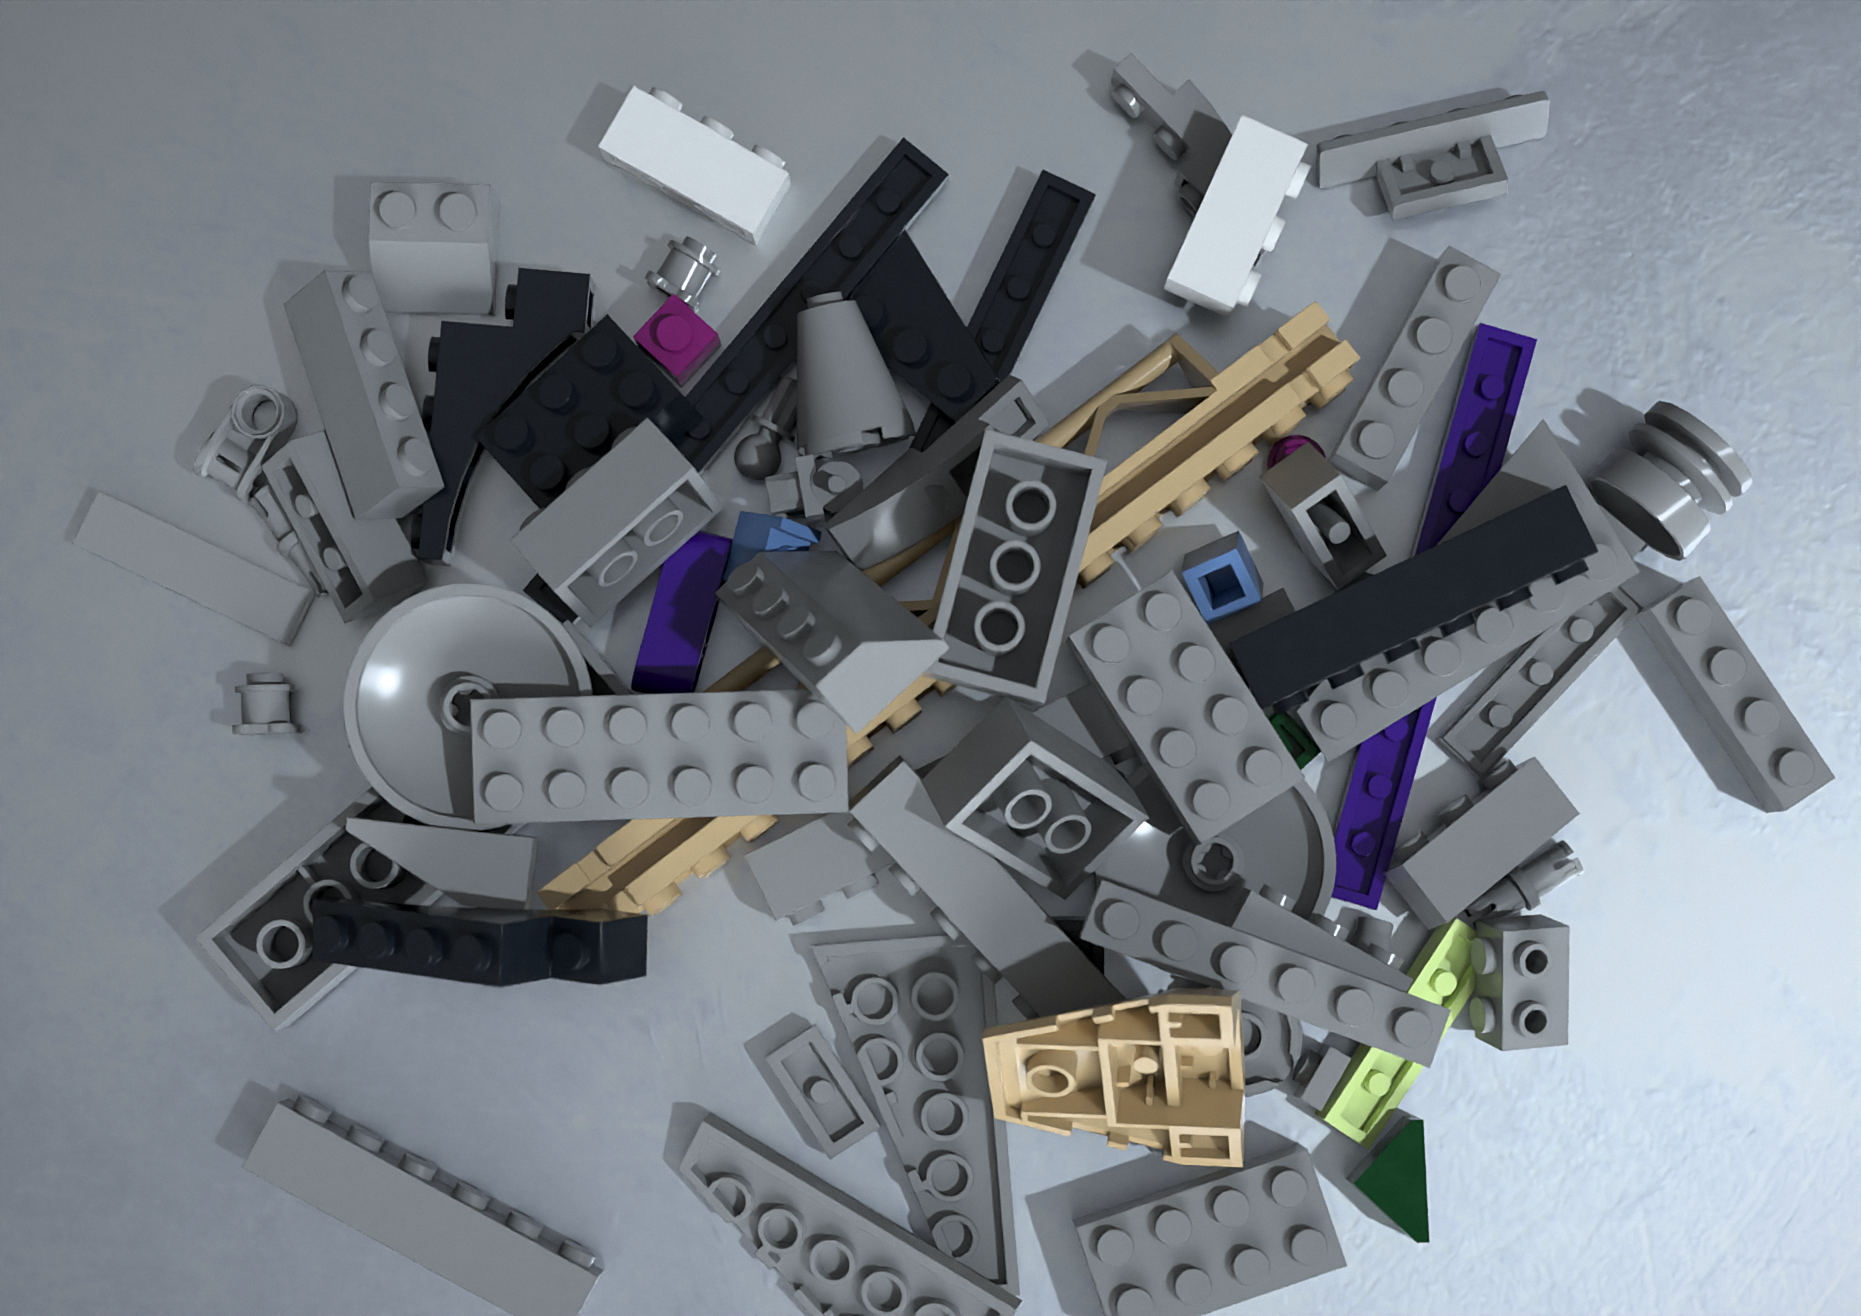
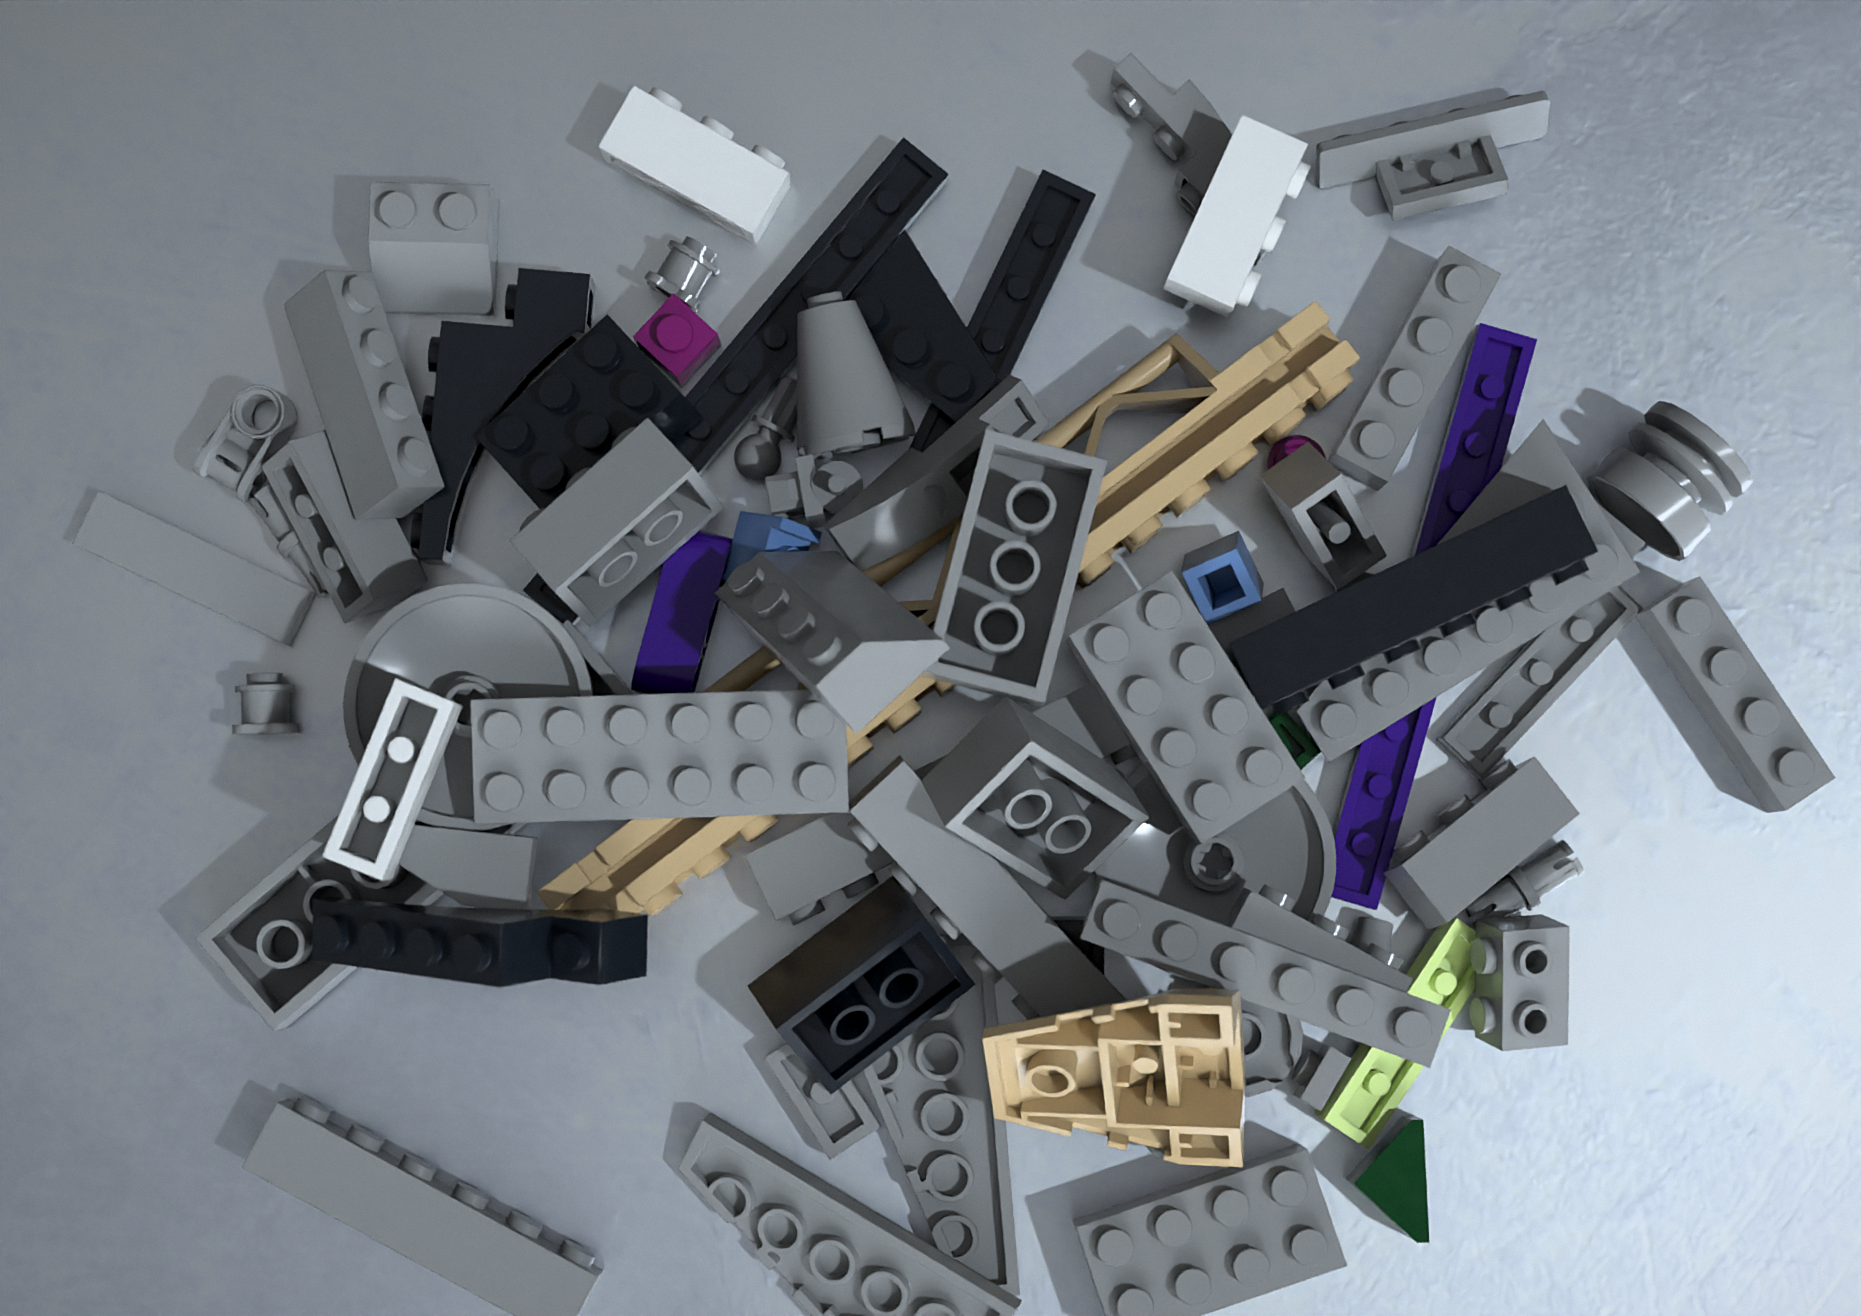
(392, 781): none -> white brick
(860, 985): none -> black slope

